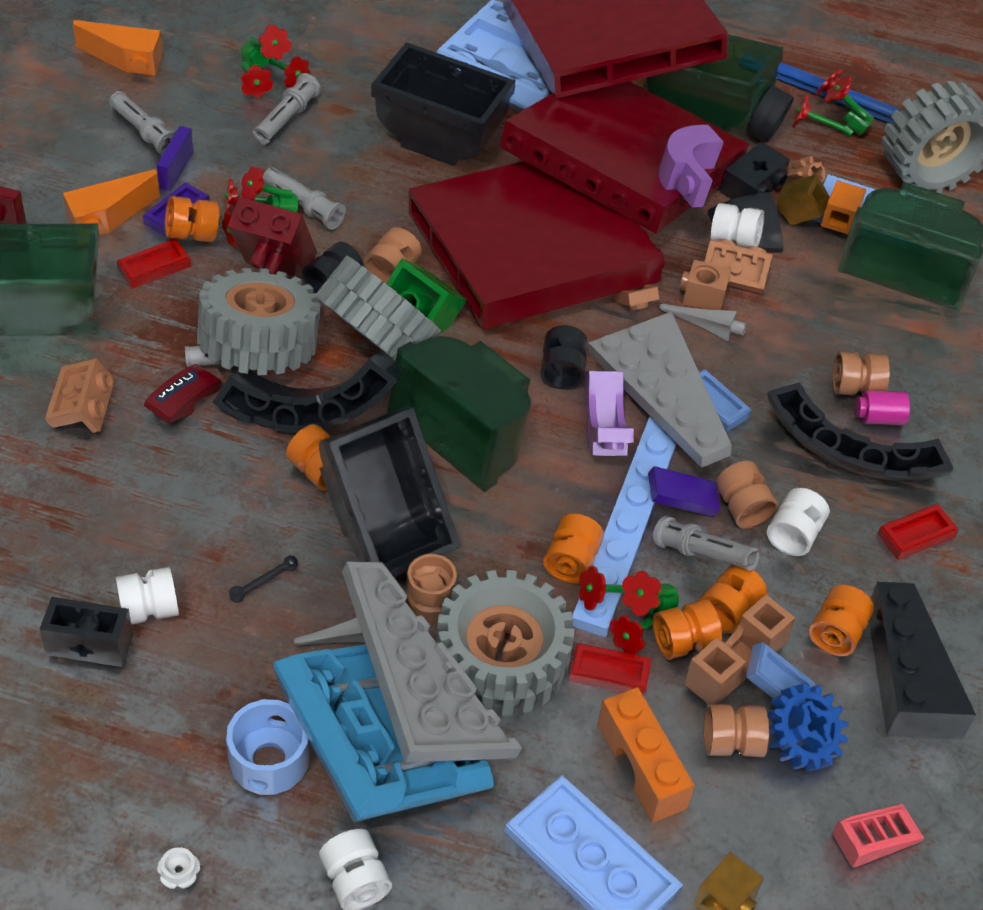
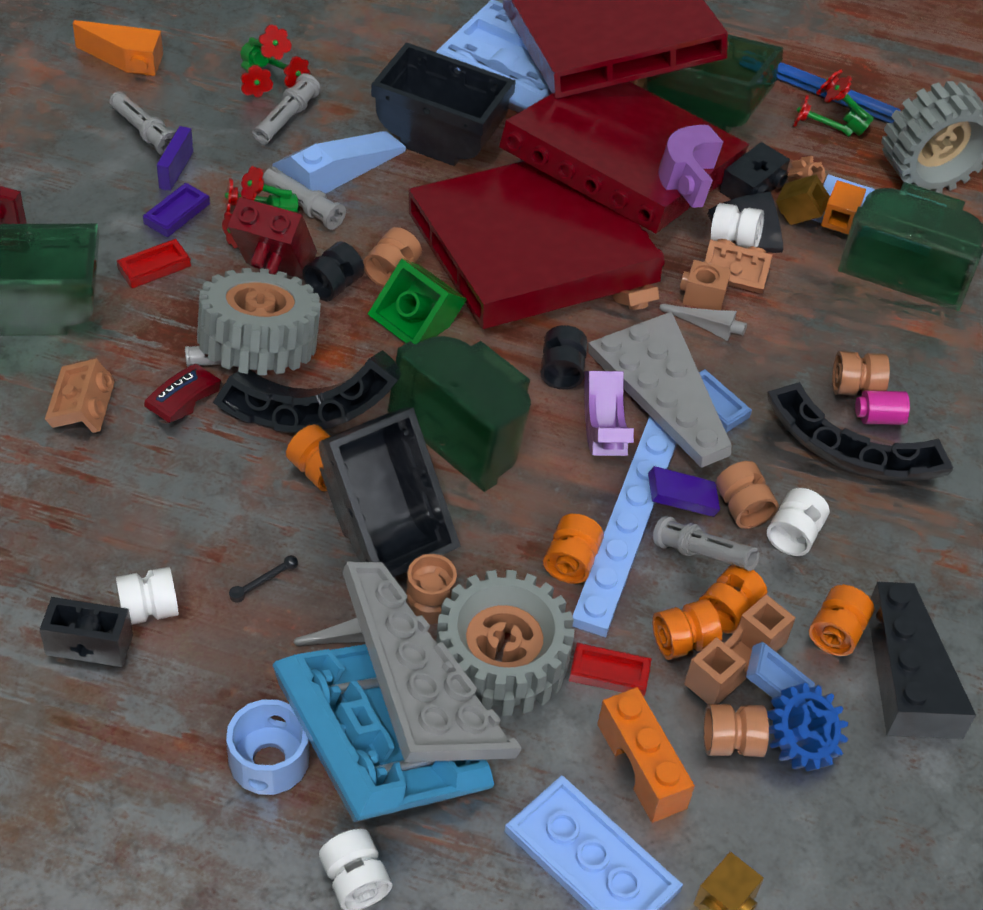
(111, 201): orange slope -> none
(176, 858): white plate -> none
(202, 223): orange wheel -> none
(339, 161): none -> light blue wedge
(374, 308): light grey wheel -> none
(641, 593): red plant -> none
(769, 114): black tyre -> none
(860, 854): coral slope -> none
(917, 531): red tile -> none

